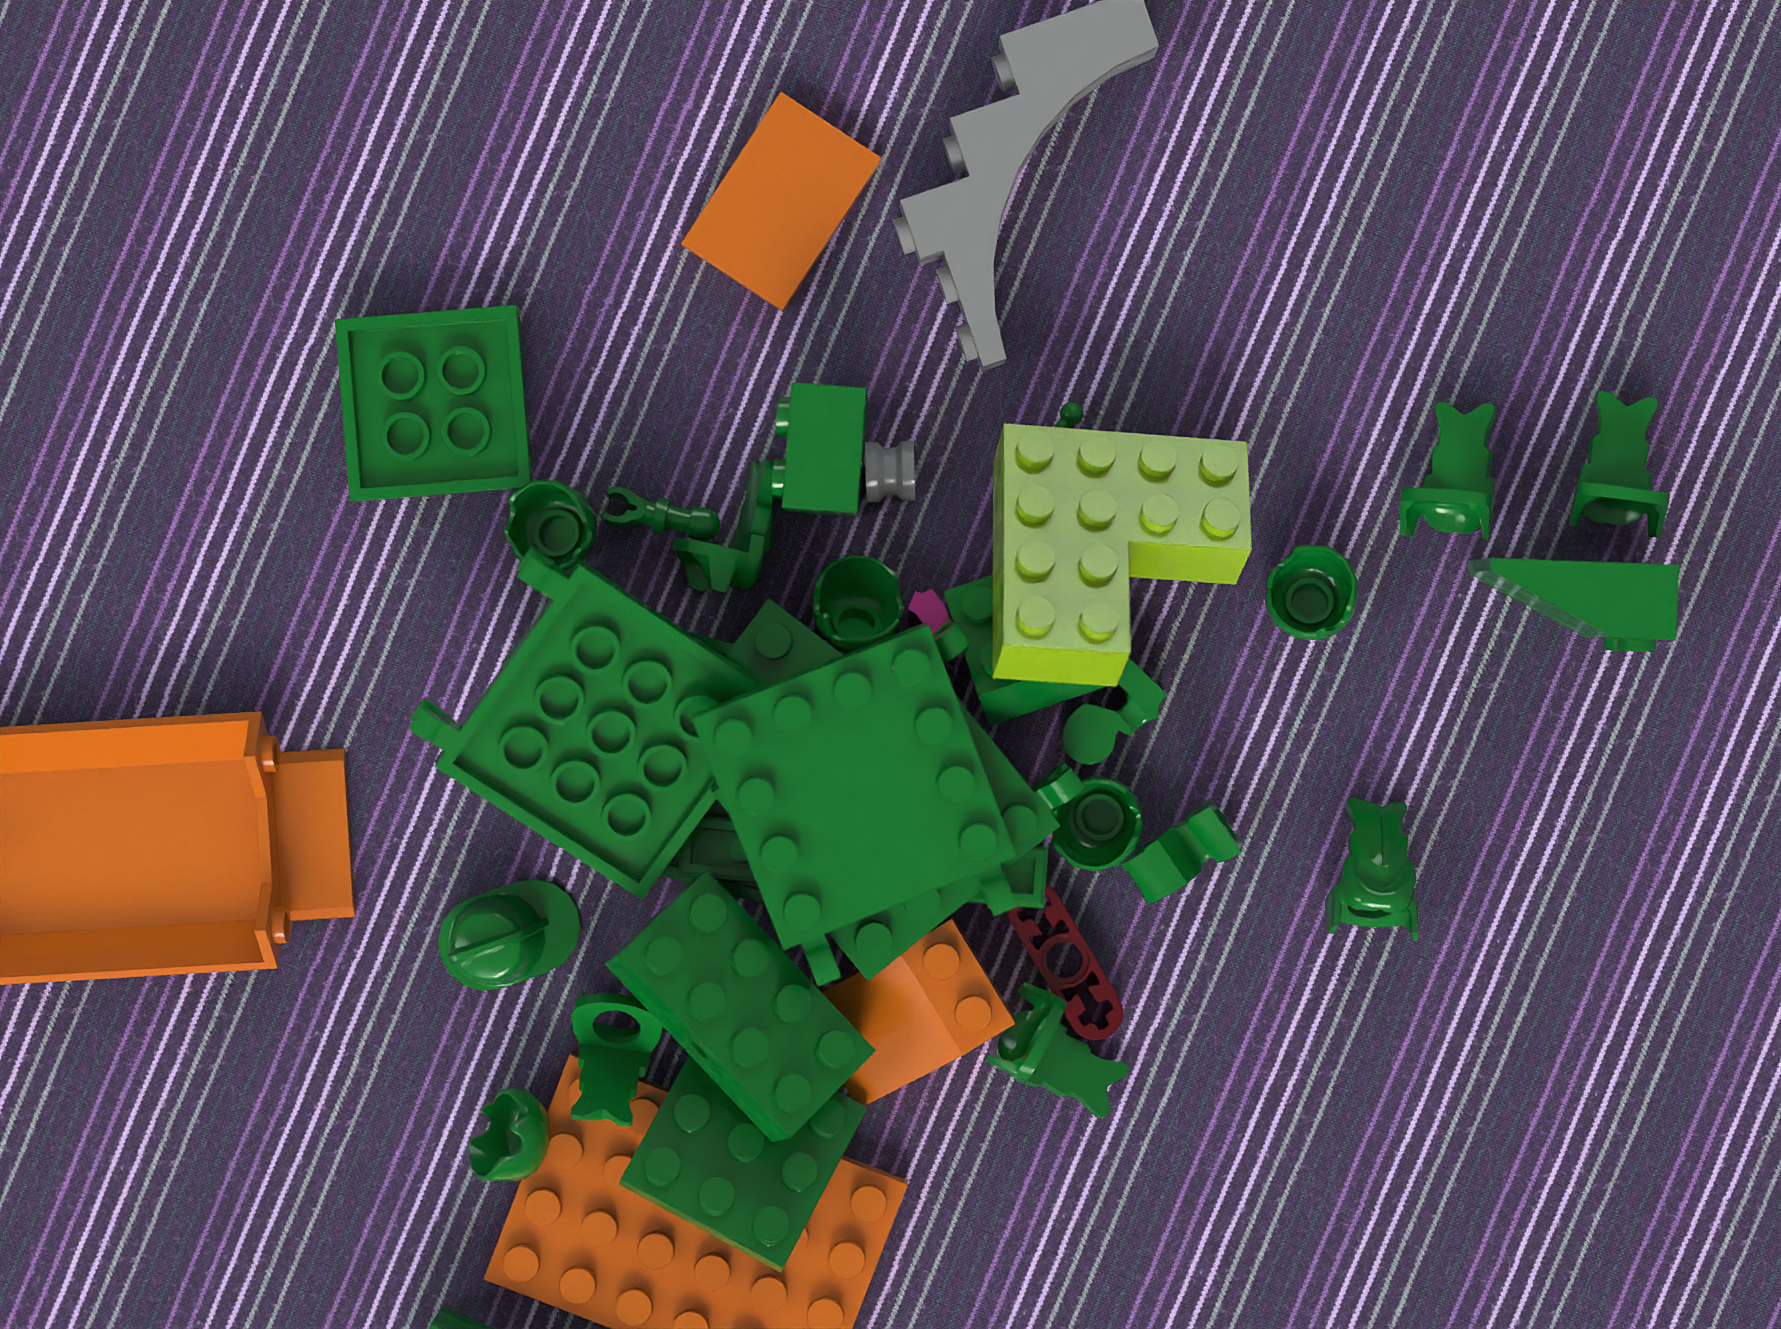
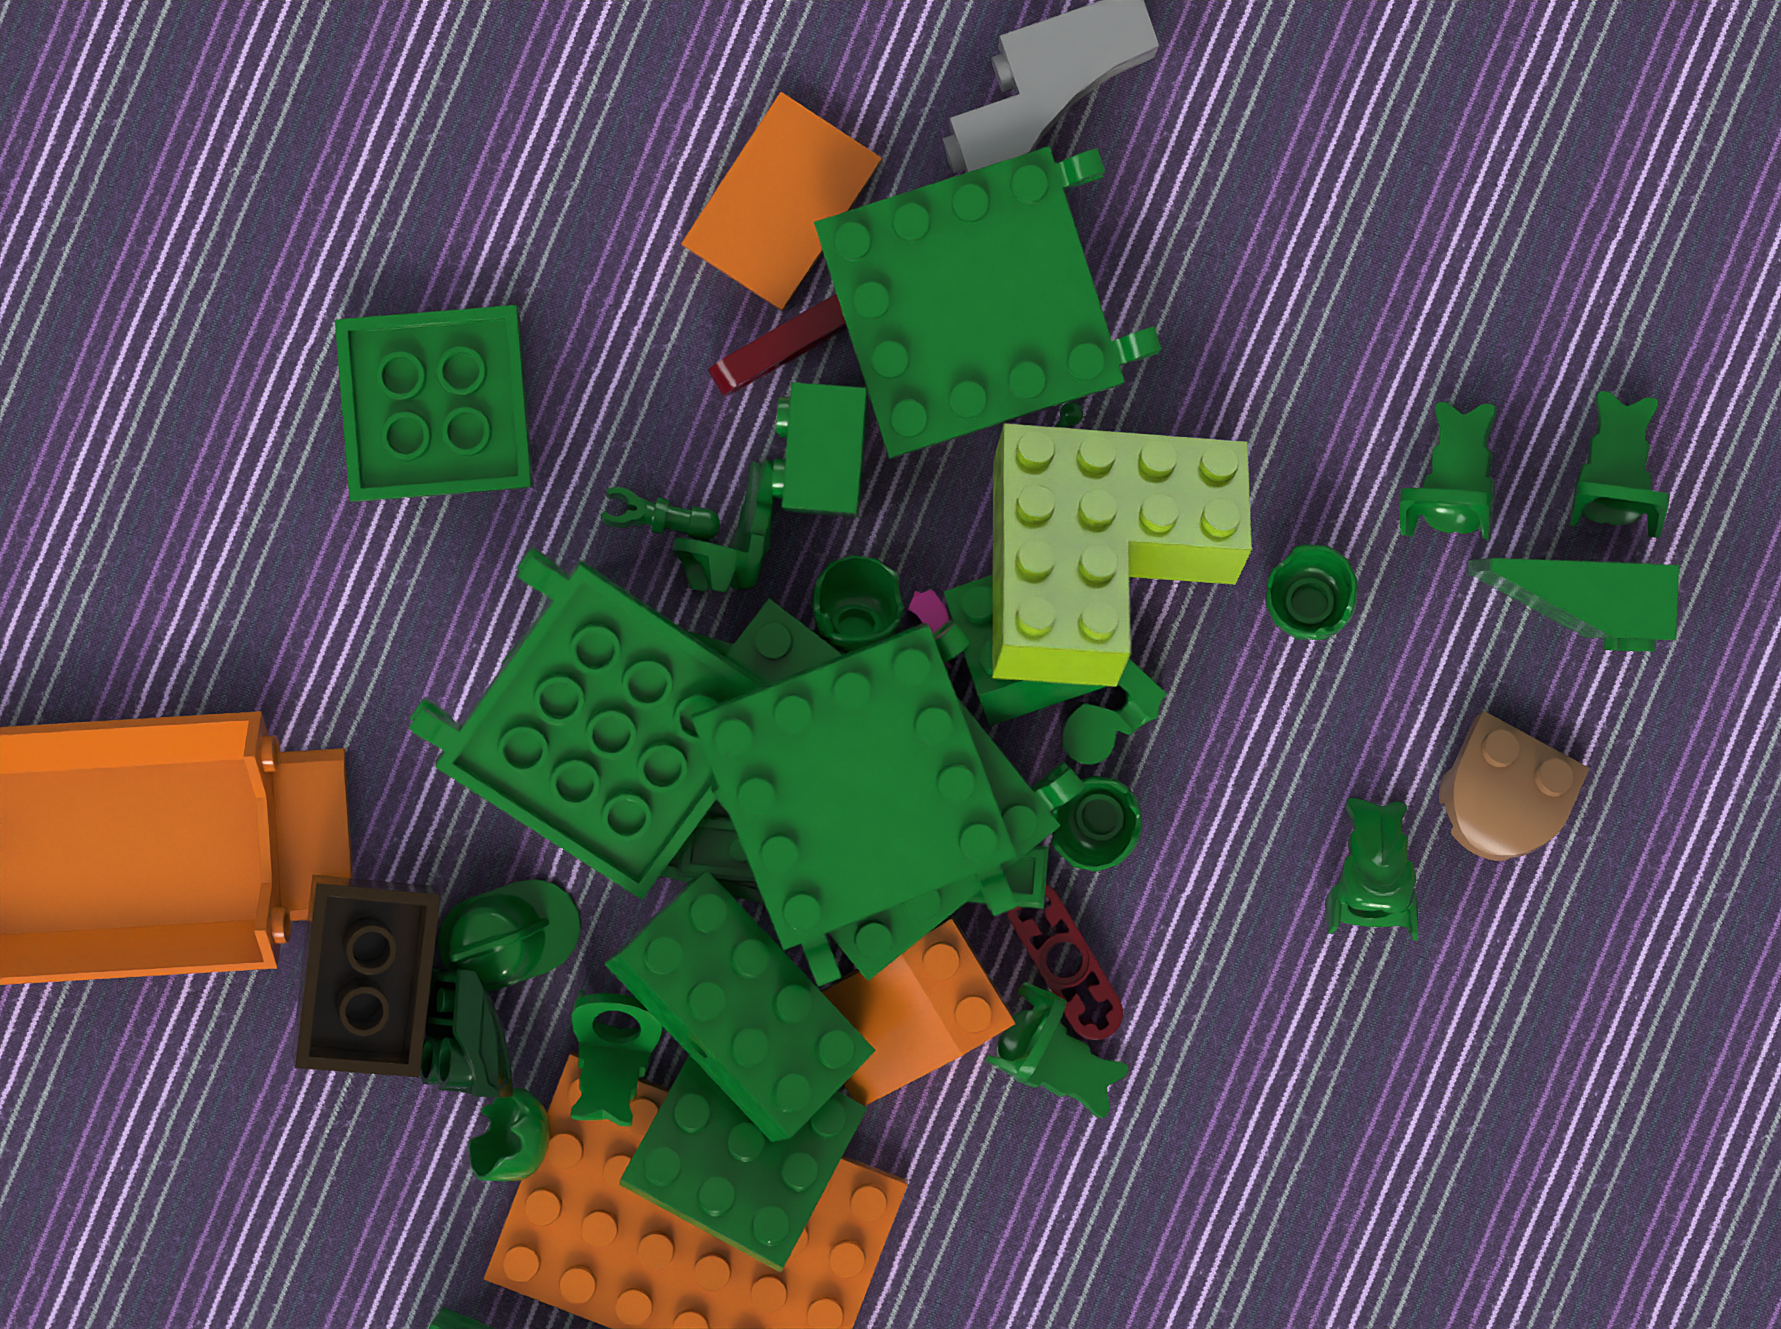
(365, 976): none -> dark brown brick
(464, 1038): none -> dark green slope
(552, 520): green hair -> none
(778, 346): none -> dark red beam
(890, 471): light grey wheel -> none
(974, 300): none -> green plate
(1180, 852): green leg -> none
(1508, 790): none -> medium nougat slope

